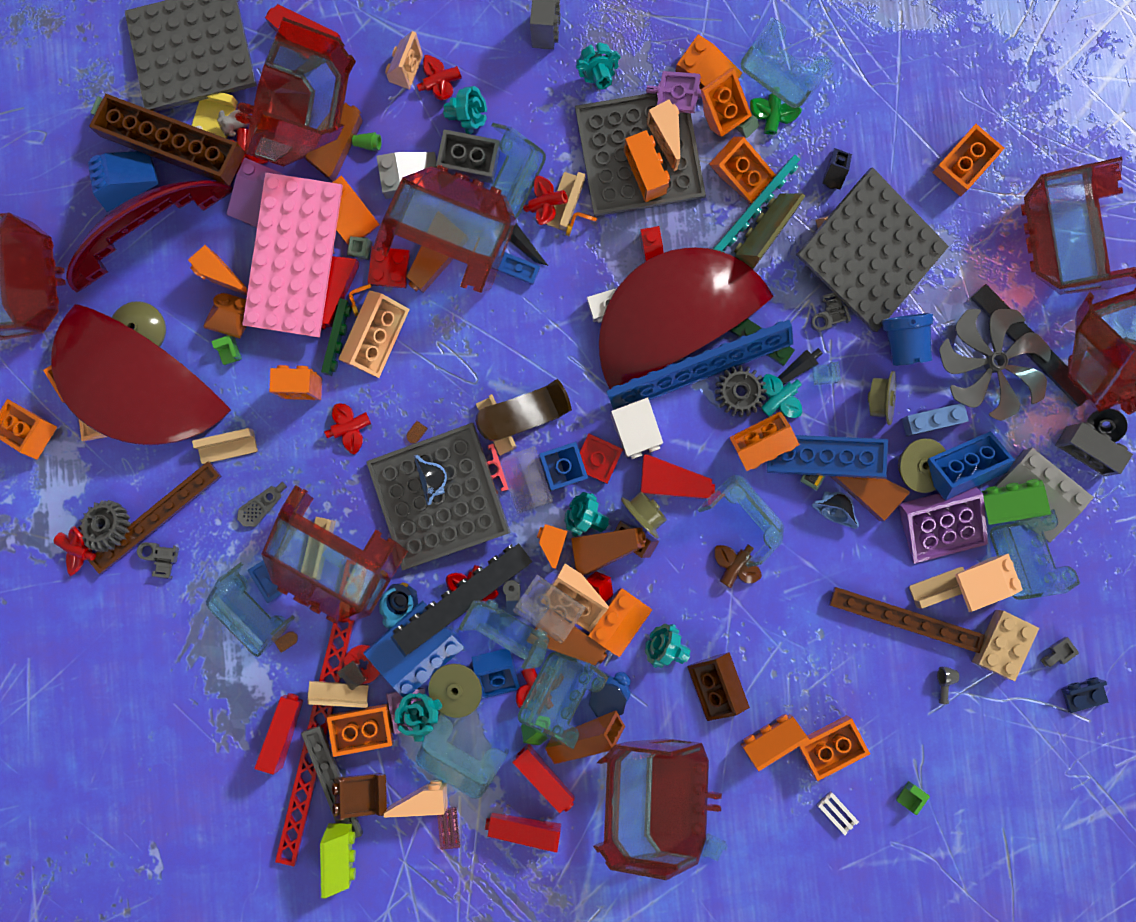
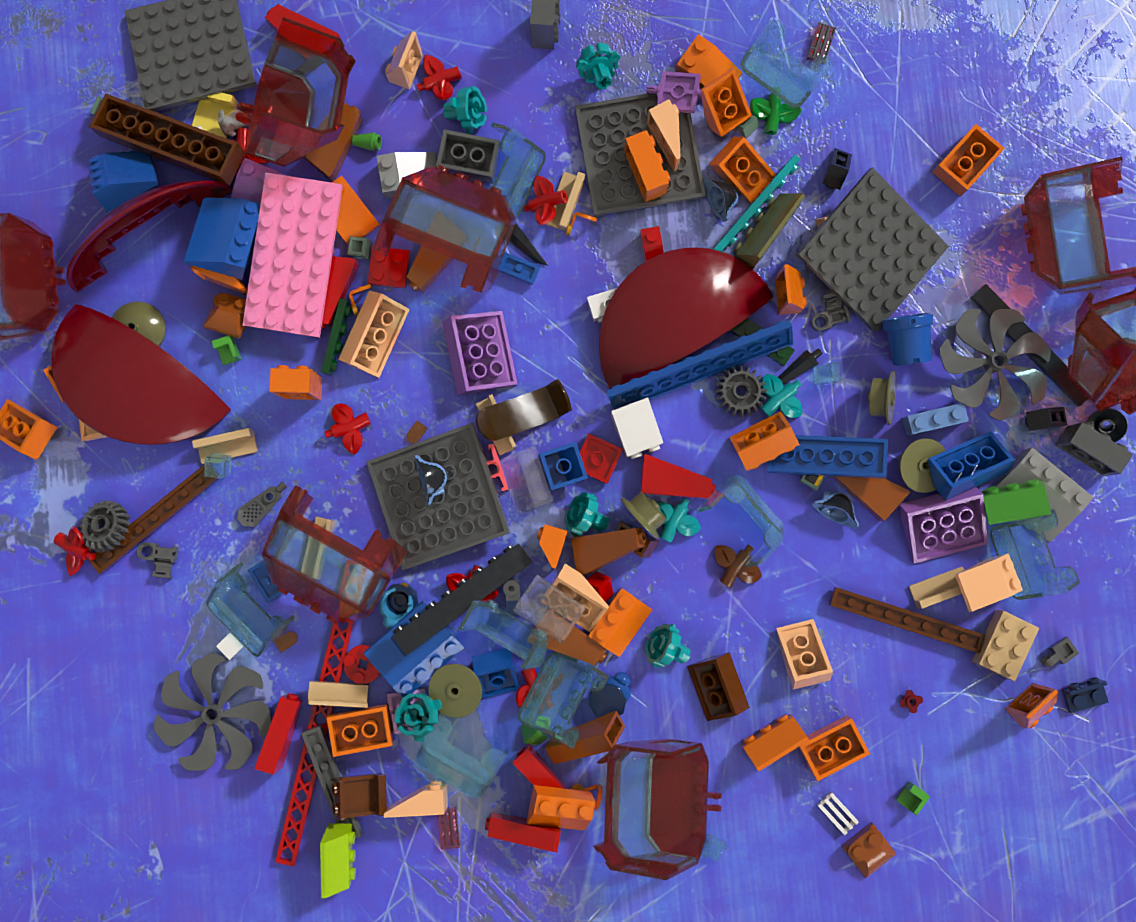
(217, 465): none -> clear light blue panel
(223, 235): none -> blue slope
(230, 646): none -> white tile
(239, 743): none -> dark grey piece
(352, 675): clear smoke panel -> none
(479, 352): none -> medium lavender slope
(560, 808): none -> orange slope
(597, 786): none -> orange piece
(677, 520): none -> teal plant
(720, 196): none -> medium blue hat
(789, 291): none -> orange slope
(804, 654): none -> light nougat slope
(821, 41): none -> tile
(868, 849): none -> dark orange slope
(905, 702): none -> dark red plate
(946, 677): dark grey bar -> none
(1032, 704): none -> orange slope
(1046, 418): none -> black slope

